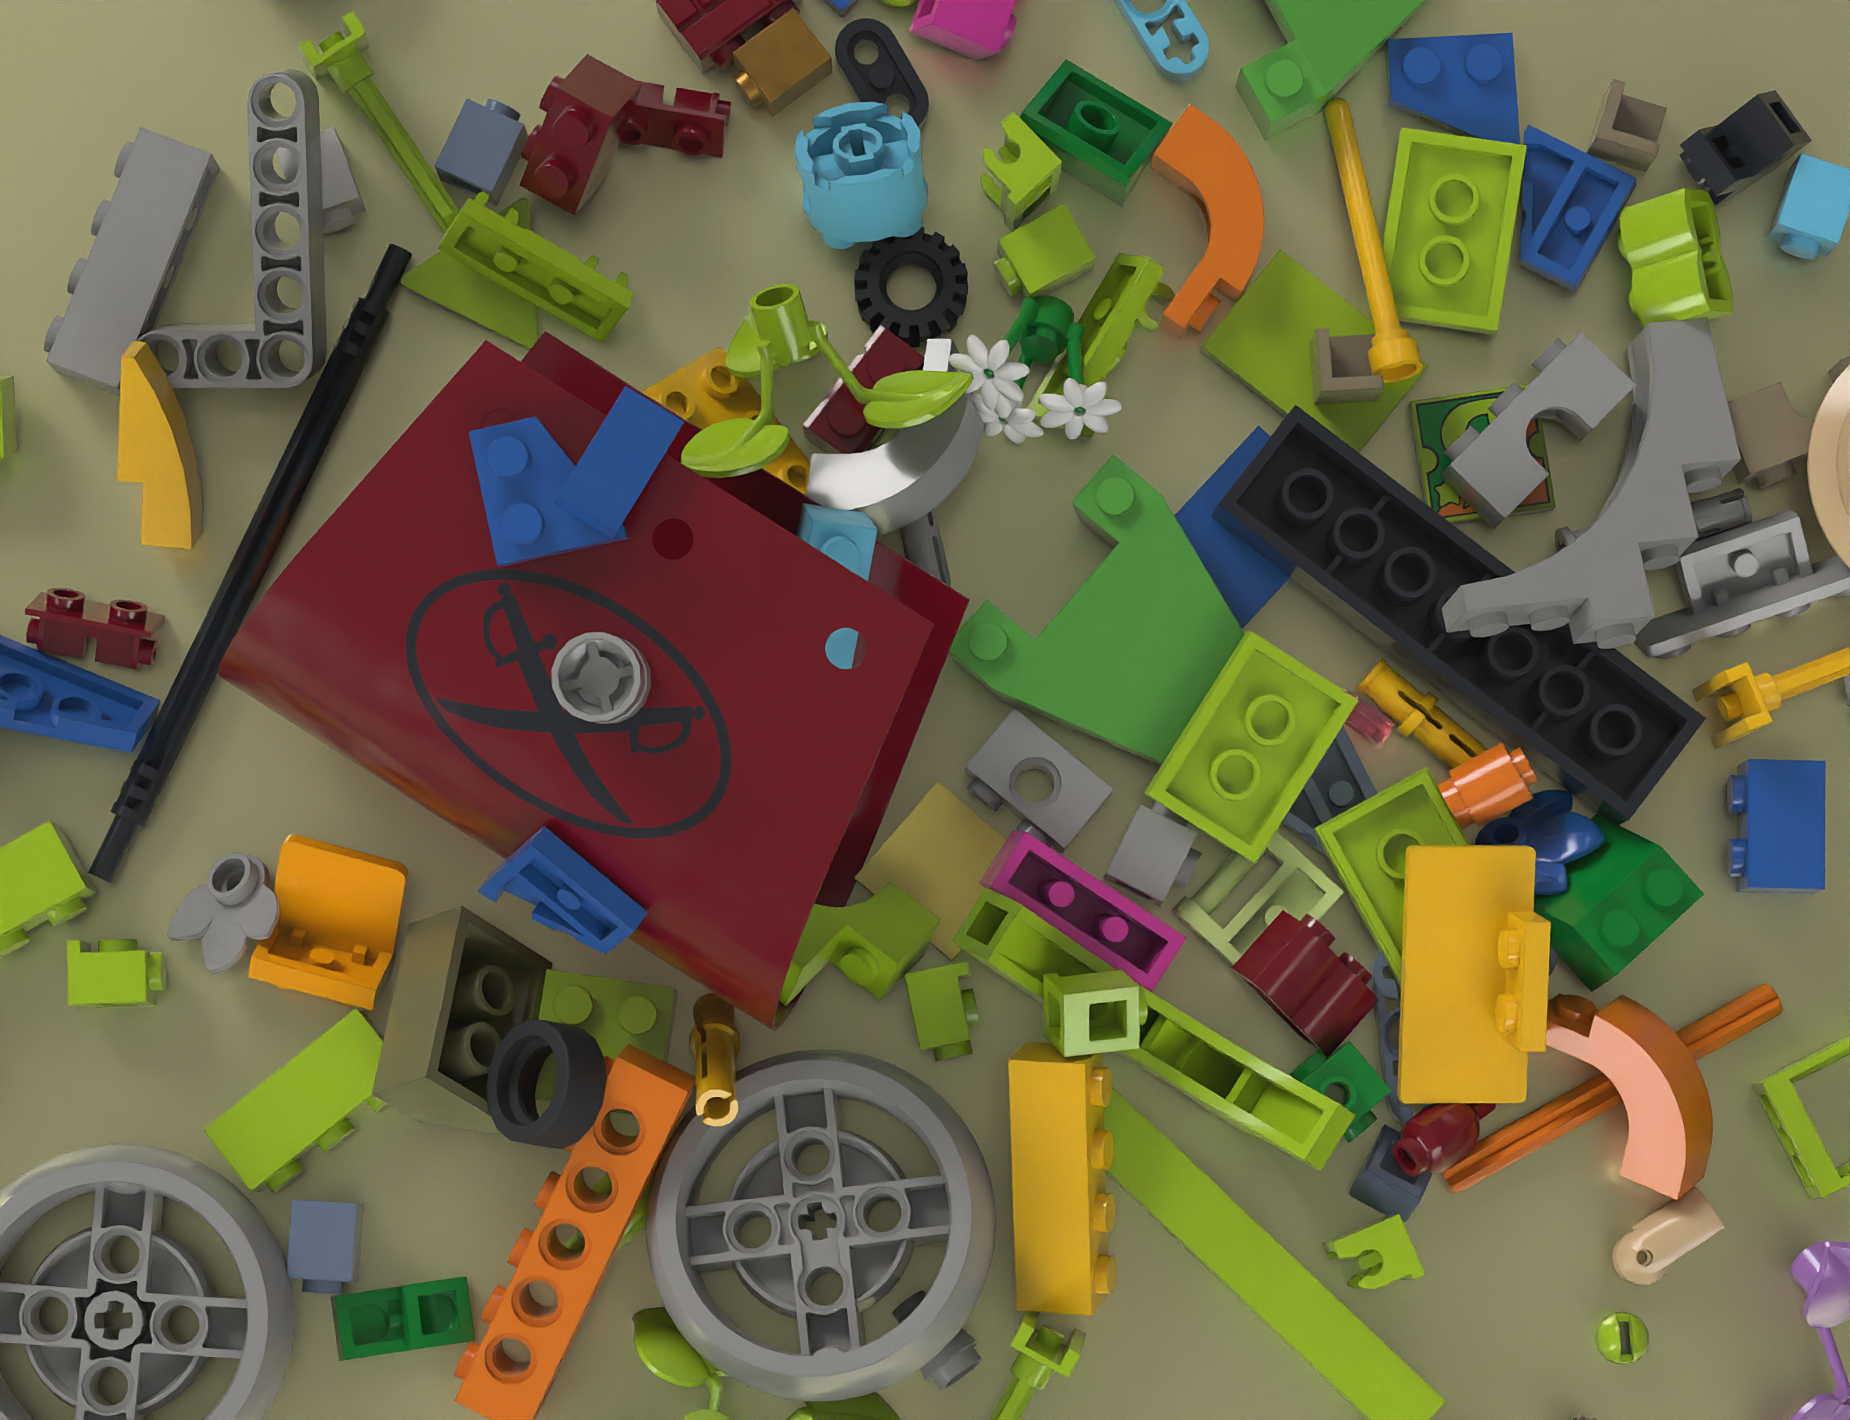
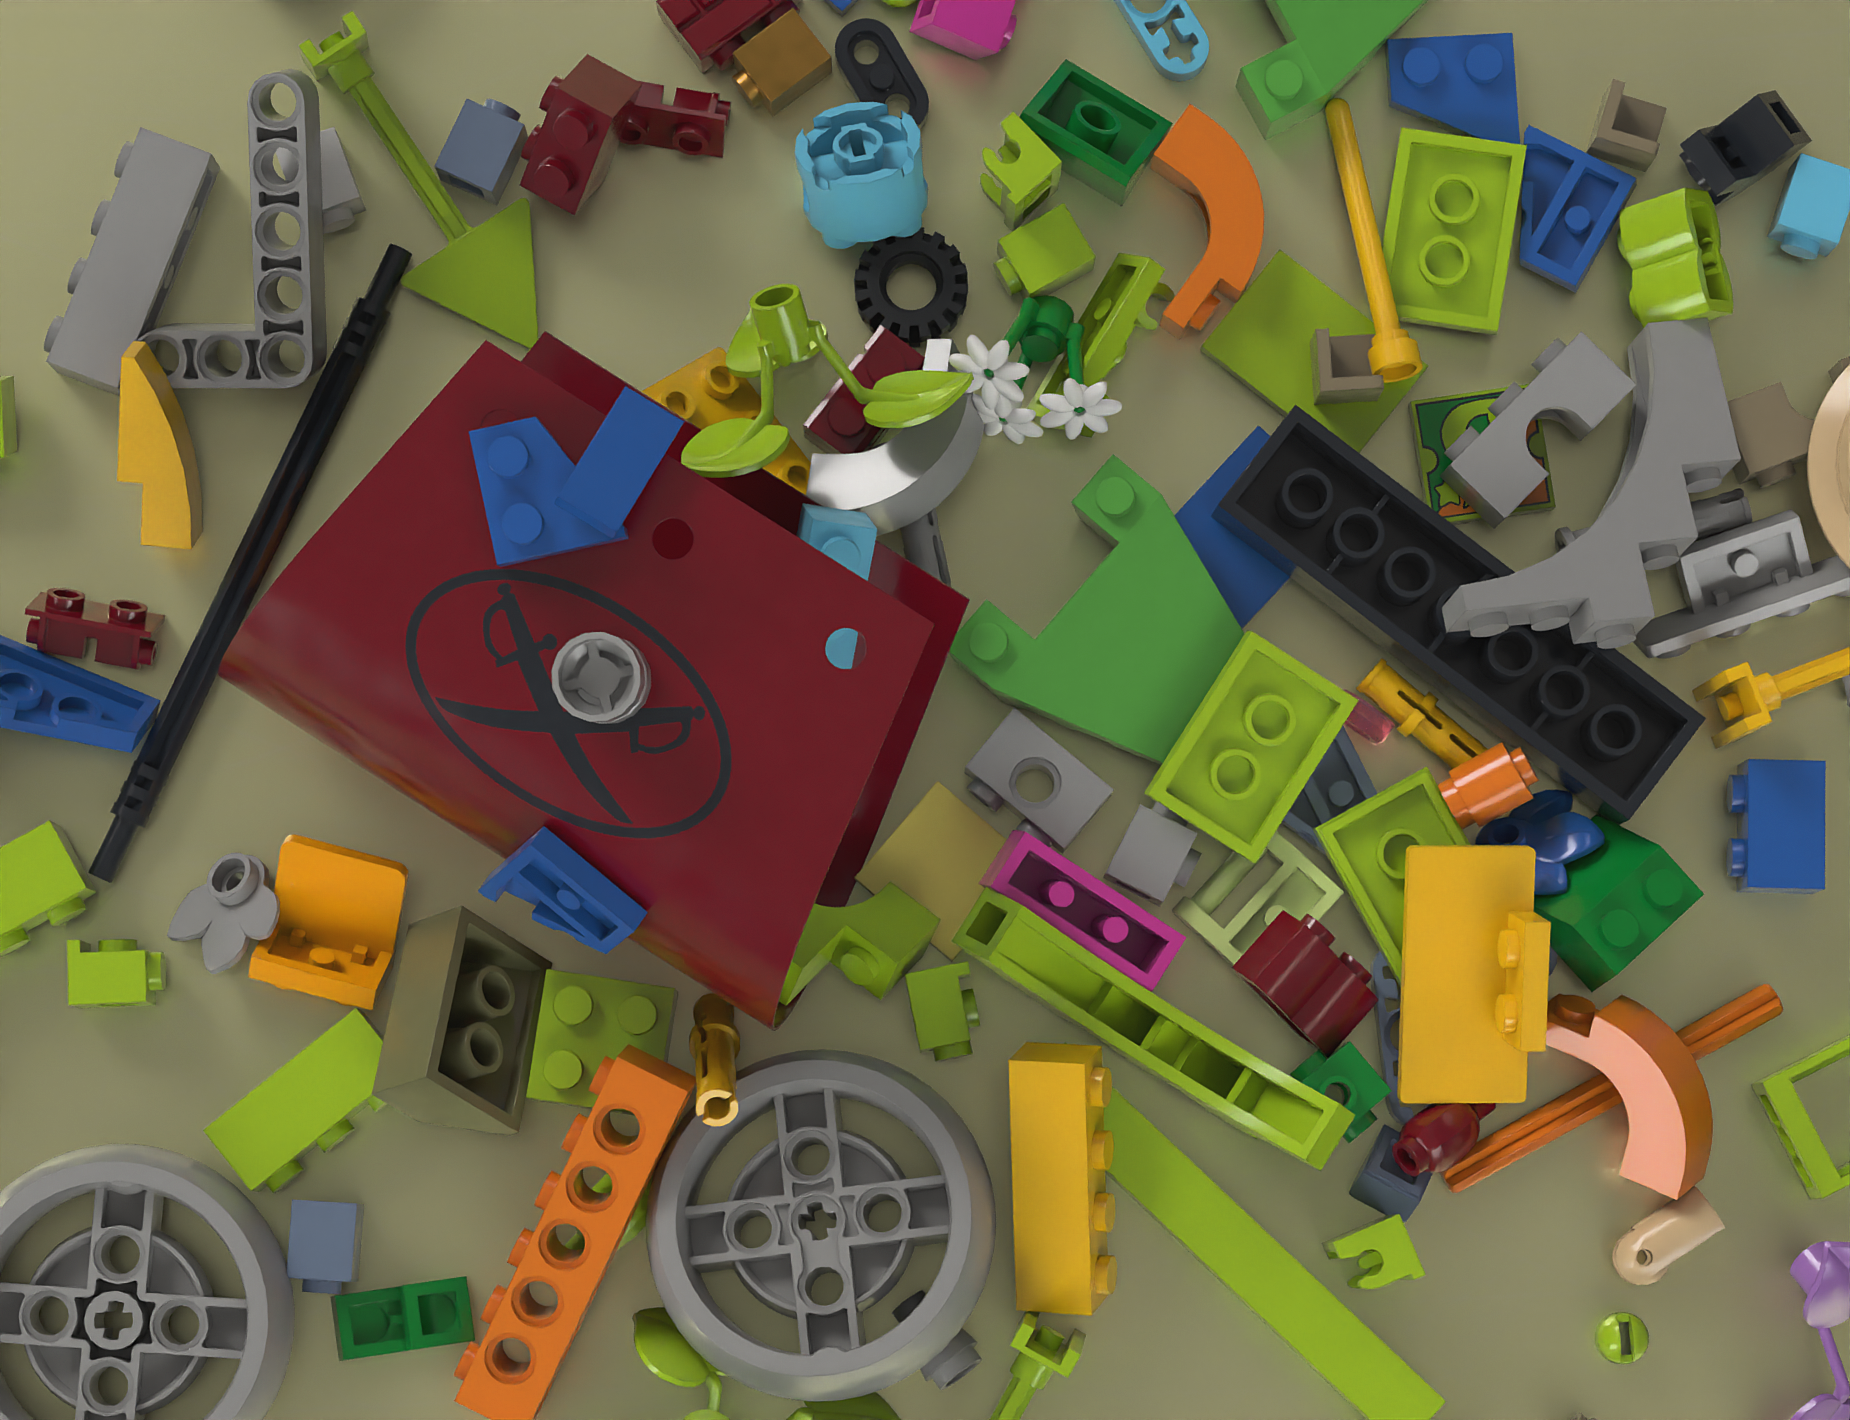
(537, 268): lime plate -> none
(577, 1090): black tyre -> none
(1108, 1028): lime brick -> none

